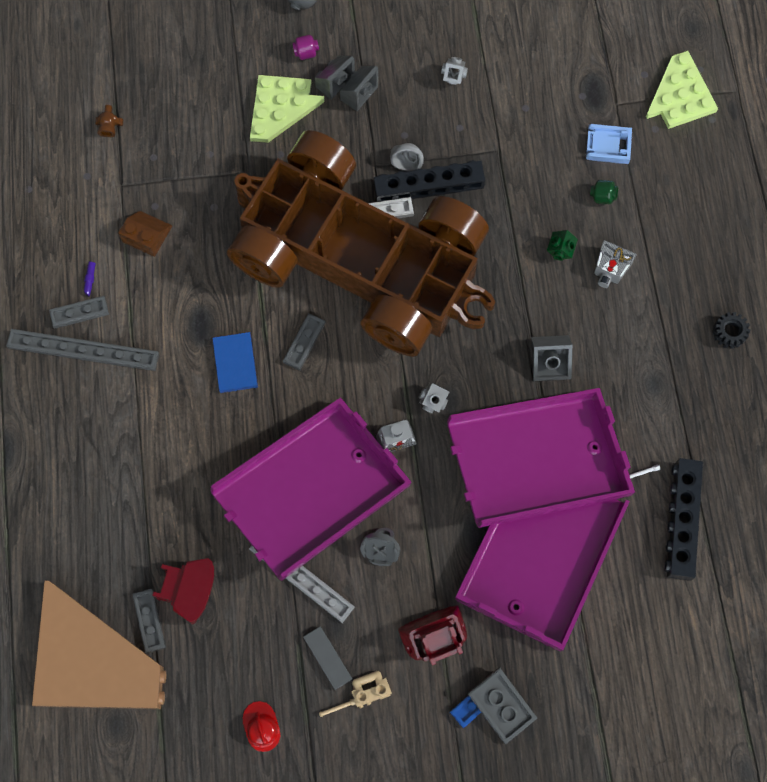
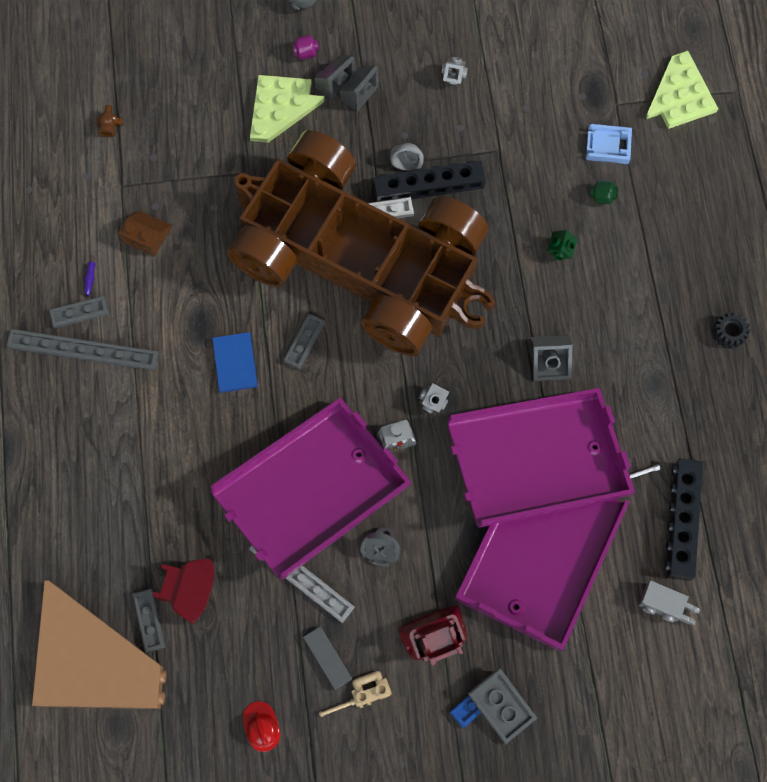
(612, 263): torso -> none
(667, 603): none -> light grey hinge

